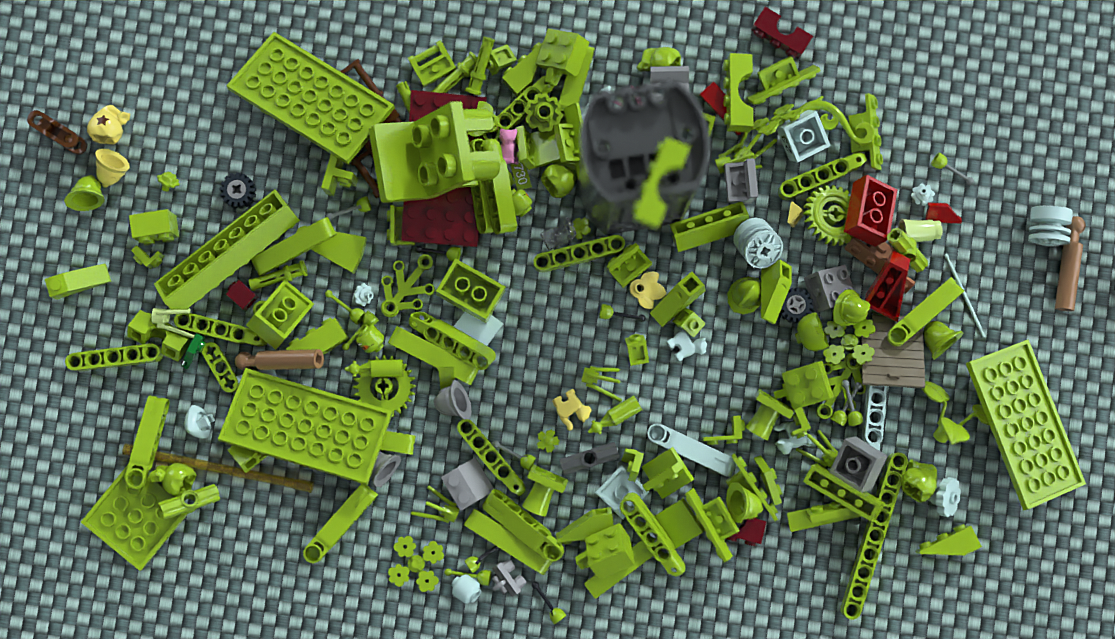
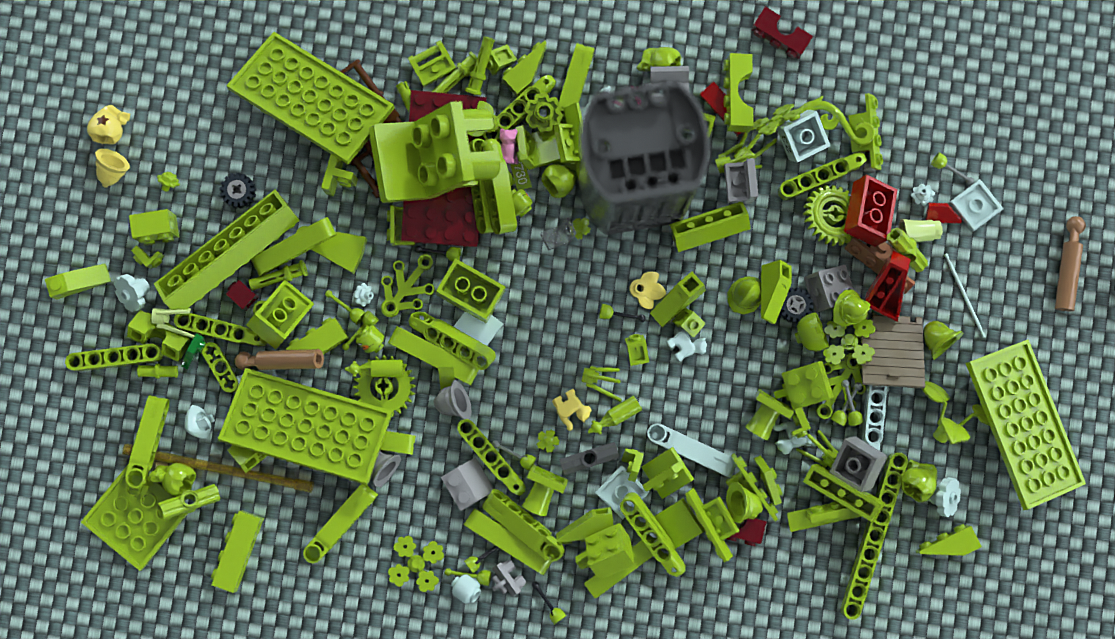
(57, 132): reddish brown piece -> none
(85, 194): lime piece -> none
(131, 291): none -> light aqua plant
(157, 371): none -> lime pin
(237, 551): none -> lime brick
(363, 205): hinge -> none
(449, 512): lime plant -> none
(561, 54): lime hinge -> none
(569, 251): lime beam -> none
(628, 265): lime bracket -> none
(671, 158): lime arch -> none
(737, 427): lime bracket -> none
(758, 242): light aqua wheel -> none
(779, 77): lime bracket -> none
(795, 214): light yellow slope -> none
(924, 312): lime piece -> none
(976, 205): none -> light aqua tile
(1049, 228): light aqua wheel -> none

